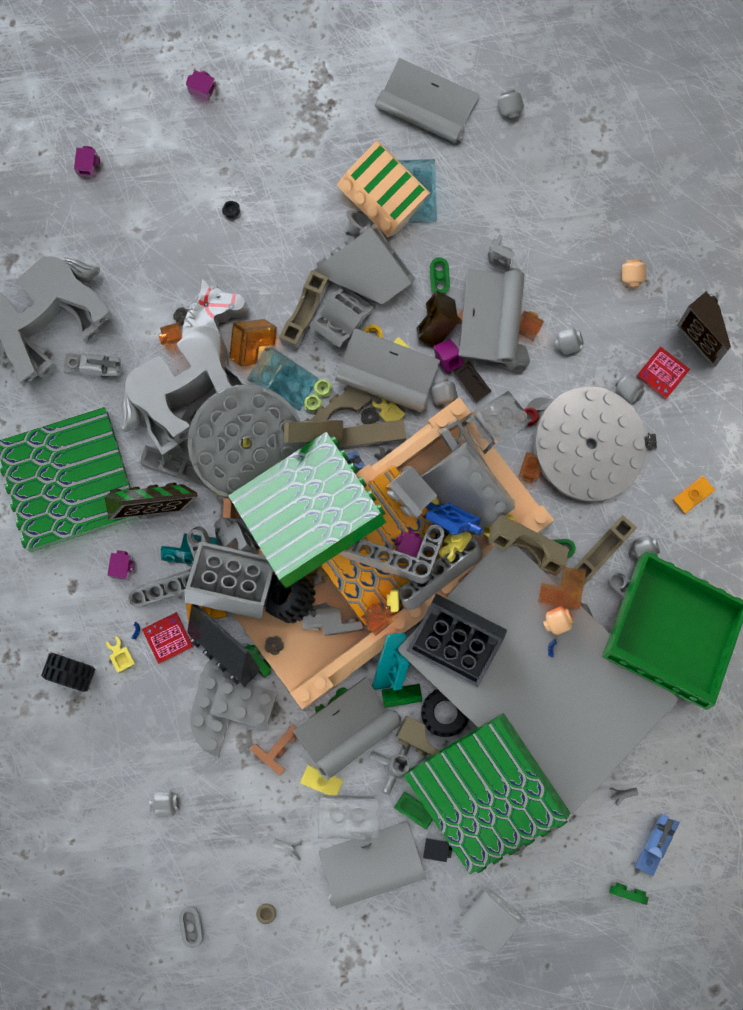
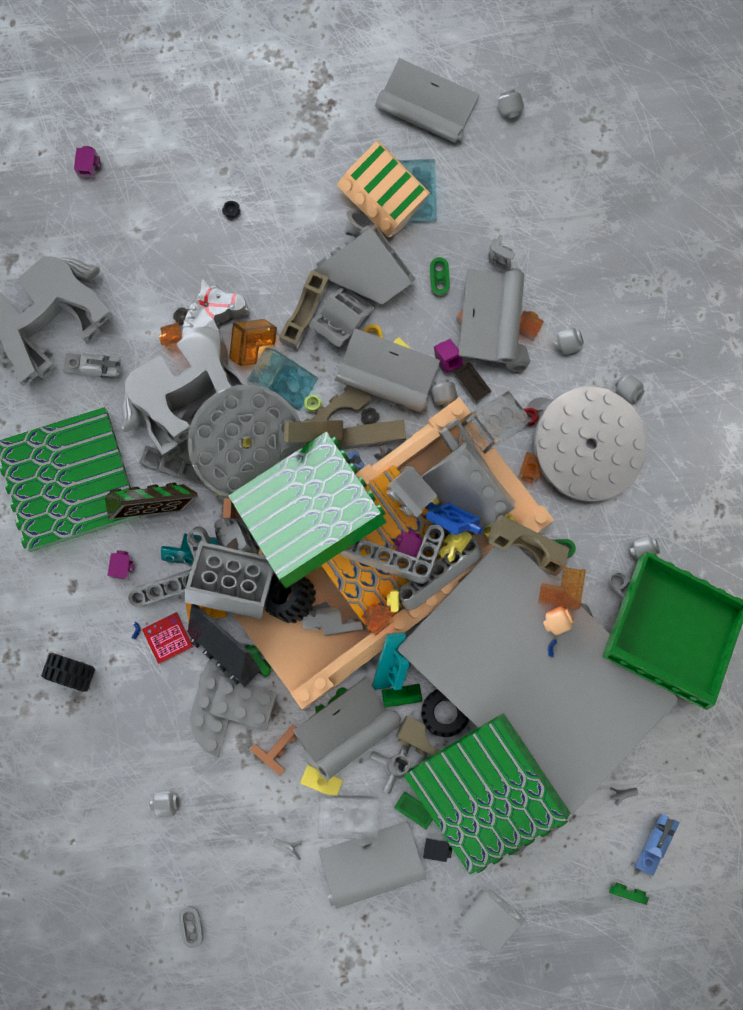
(121, 657): light yellow plate -> none
(201, 84): magenta brick -> none
(266, 913): dark tan tile -> none
(274, 650): clear smoke plate -> none
(316, 578): light grey bar -> none
(323, 383): yellowish green plate -> none
(389, 411): light yellow plate -> none
(440, 319): dark brown panel -> none
(457, 640): black slope -> none
(606, 547): dark tan arch -> none
(634, 272): light nougat head -> none
(650, 441): clear smoke plate -> none
(663, 372): red tile -> none
(693, 494): light orange plate -> none
(706, 327): dark brown slope -> none

